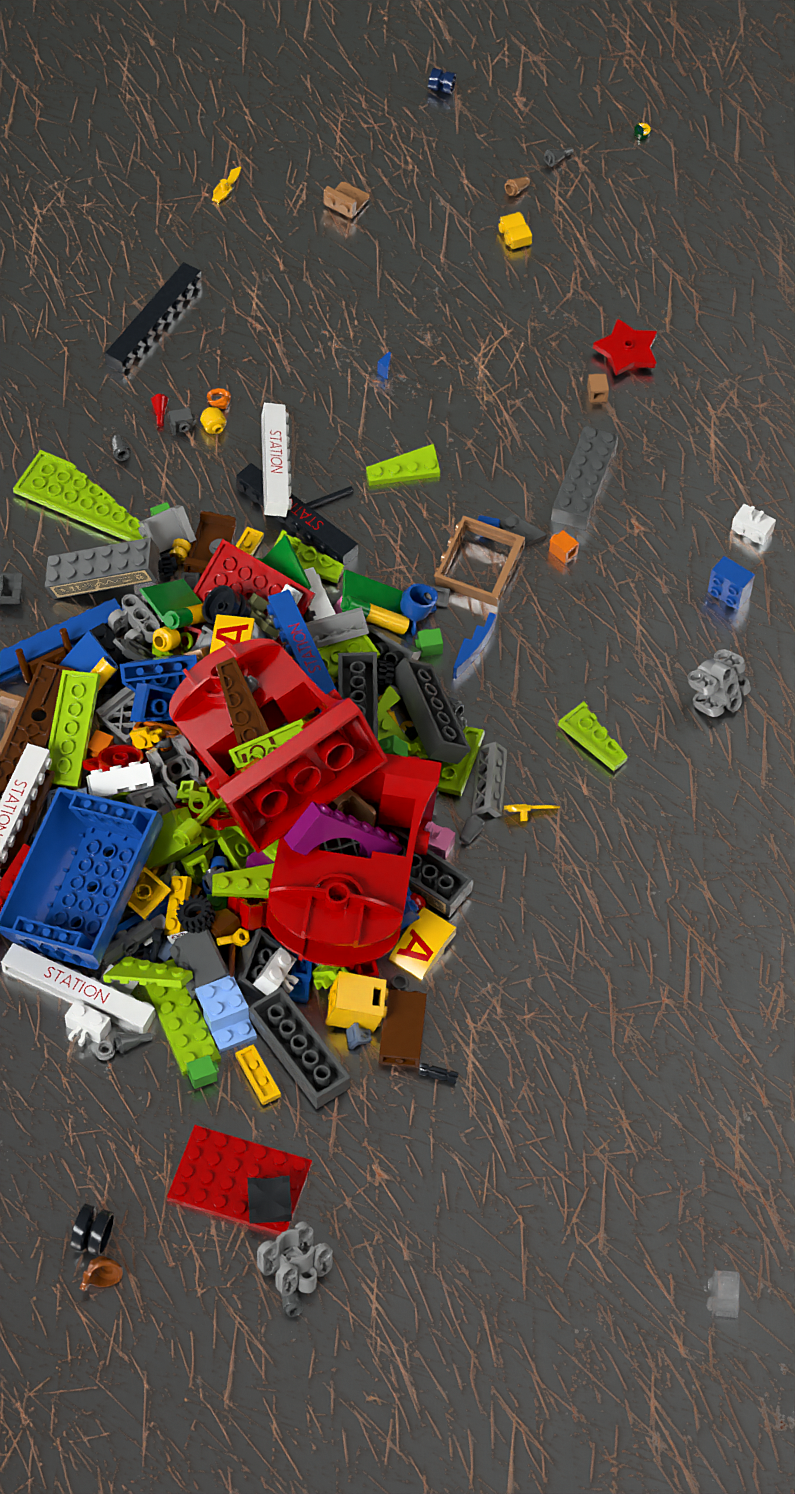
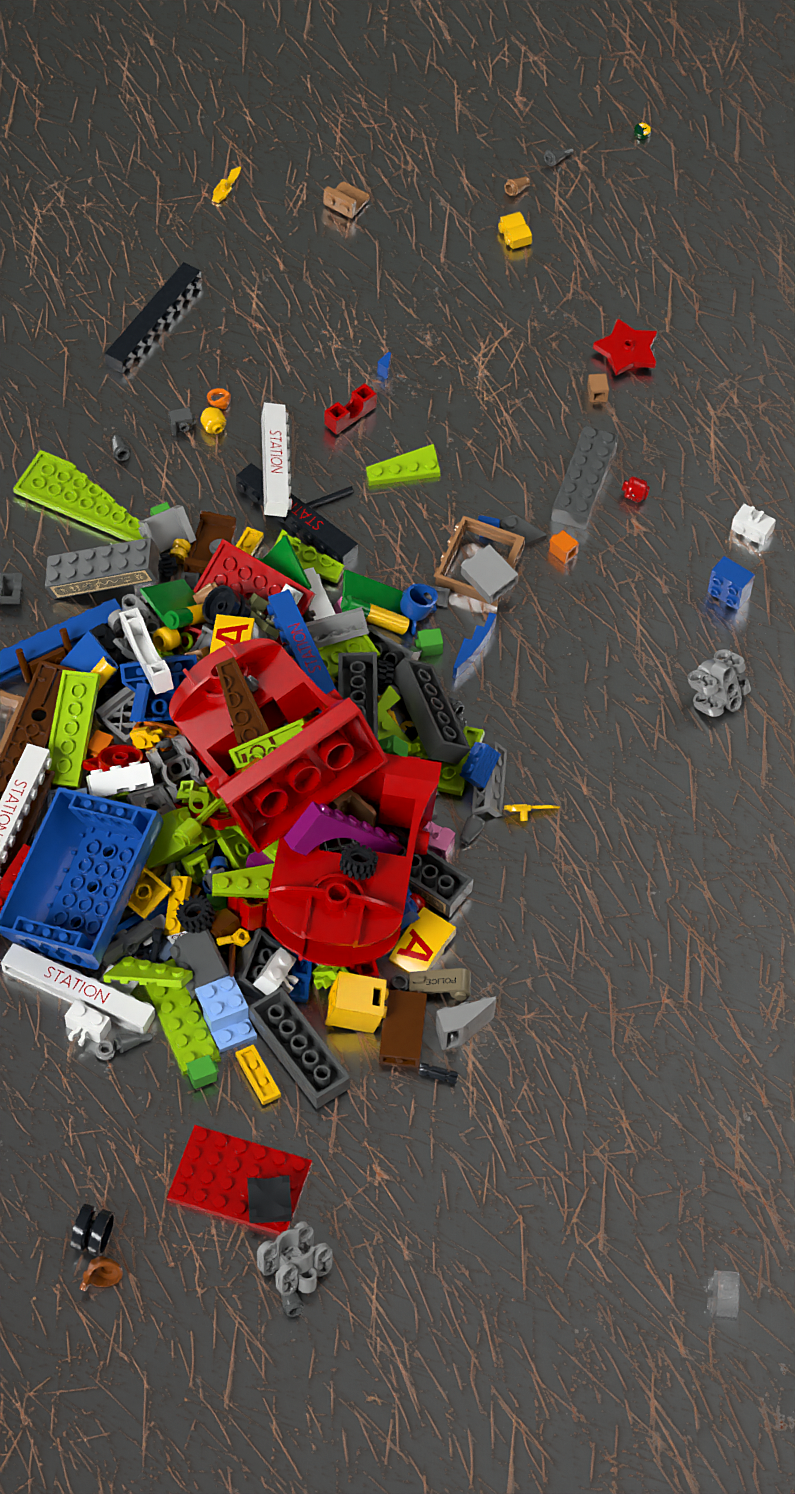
(140, 641): none -> white arch
(159, 404): red cone -> none
(200, 596): none -> medium nougat cone
(357, 1036): sand blue brick -> none
(358, 862): none -> black tyre
(361, 402): none -> red arch
(441, 80): dark blue wheel -> none
(455, 981): none -> dark tan door
(461, 1022): none -> light grey slope
(480, 764): none -> blue brick
(489, 573): none -> light grey brick
(586, 730): lime wing -> none
(635, 489): none -> red head

